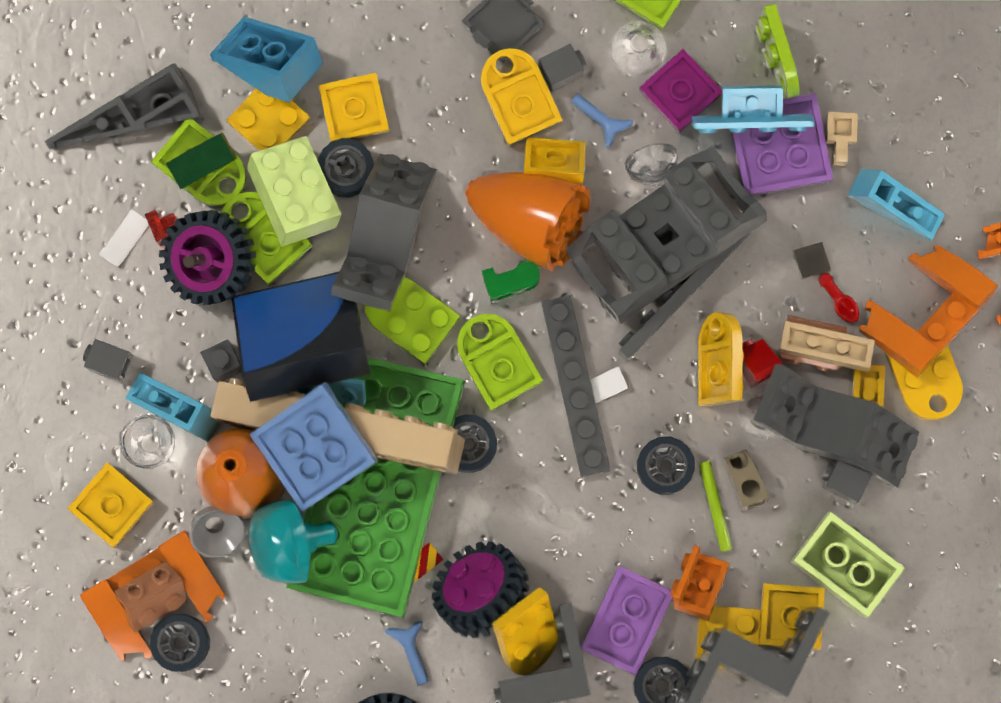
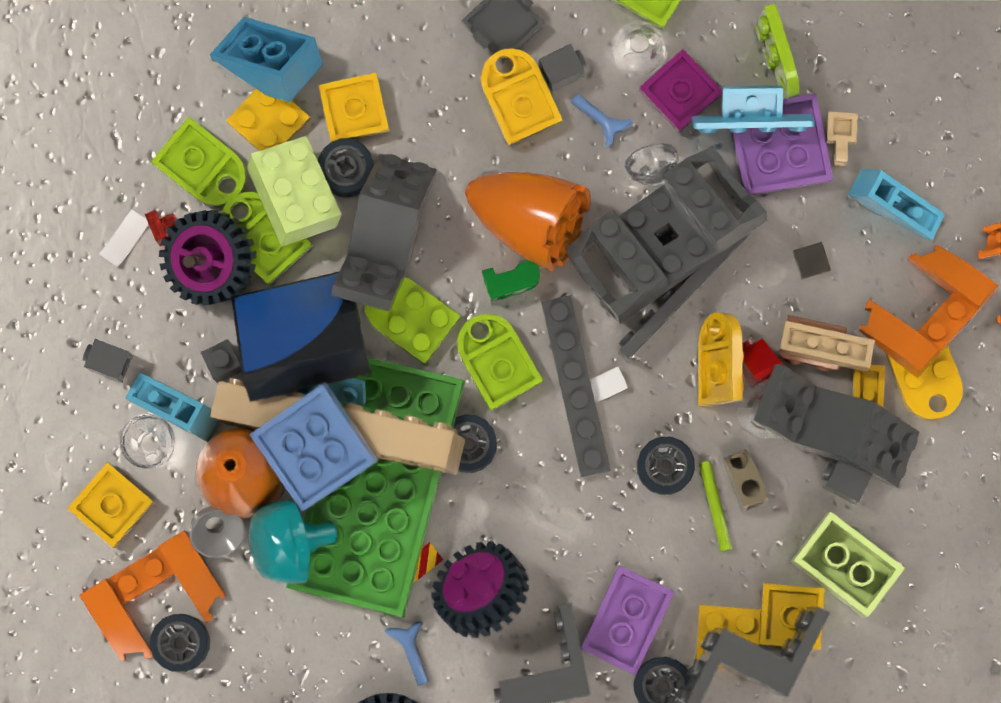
(151, 103): dark grey wedge -> none
(151, 596): nougat bracket -> none
(201, 160): dark green slope -> none
(527, 633): yellow plate -> none
(555, 158): yellow plate -> none
(699, 584): orange bracket -> none
(843, 304): red piece -> none

